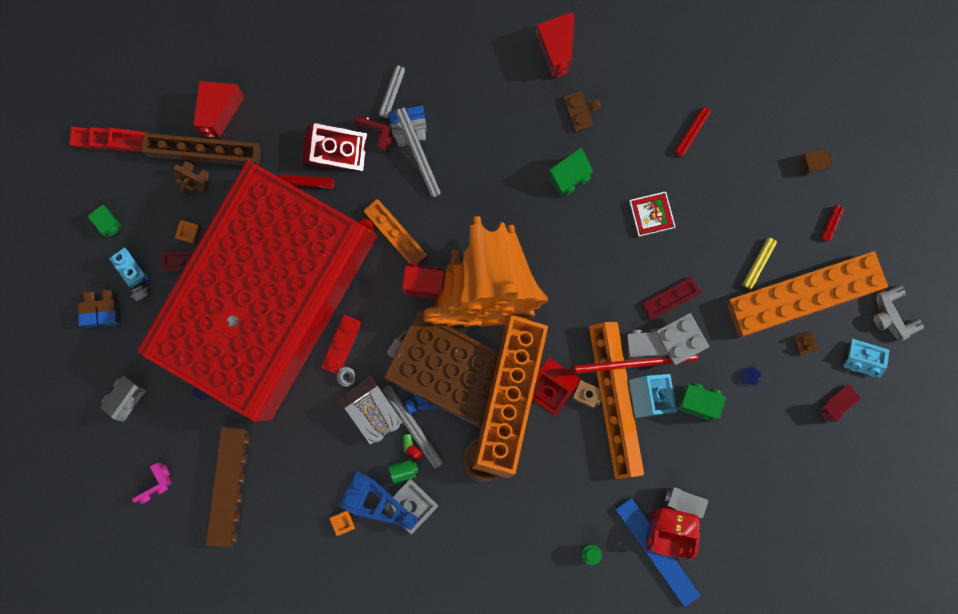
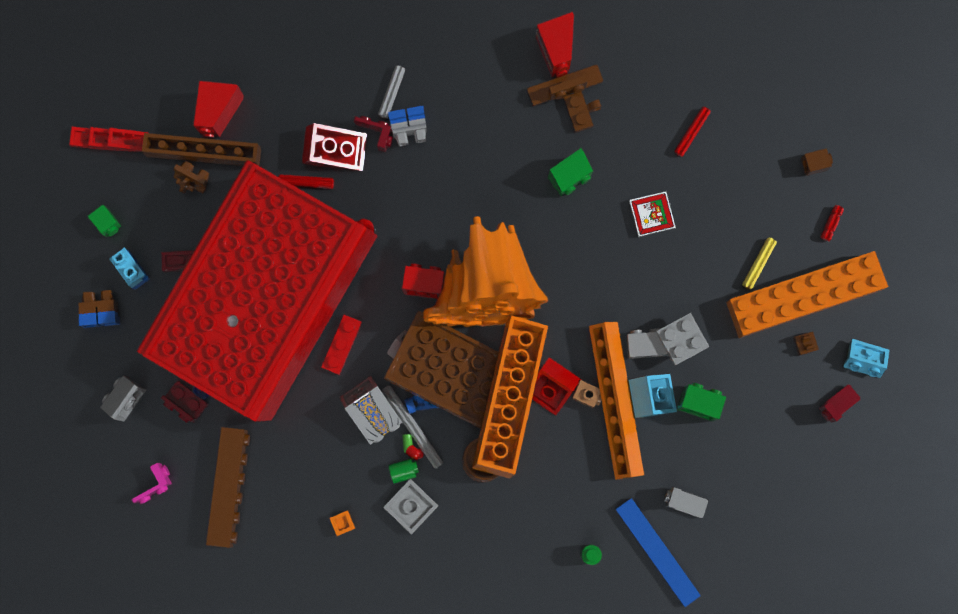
(139, 293): light grey plate -> none
(184, 402): none -> dark red bracket
(187, 232): orange plate -> none
(352, 376): light grey plate -> none
(357, 494): blue plate -> none
(395, 233): orange plate -> none
(417, 152): light grey axle -> none
(565, 85): none -> reddish brown bracket
(627, 364): red piece -> none
(671, 298): dark red tile -> none
(673, 533): red piece -> none
(746, 376): clear blue plate -> none
(889, 316): light grey connector -> none

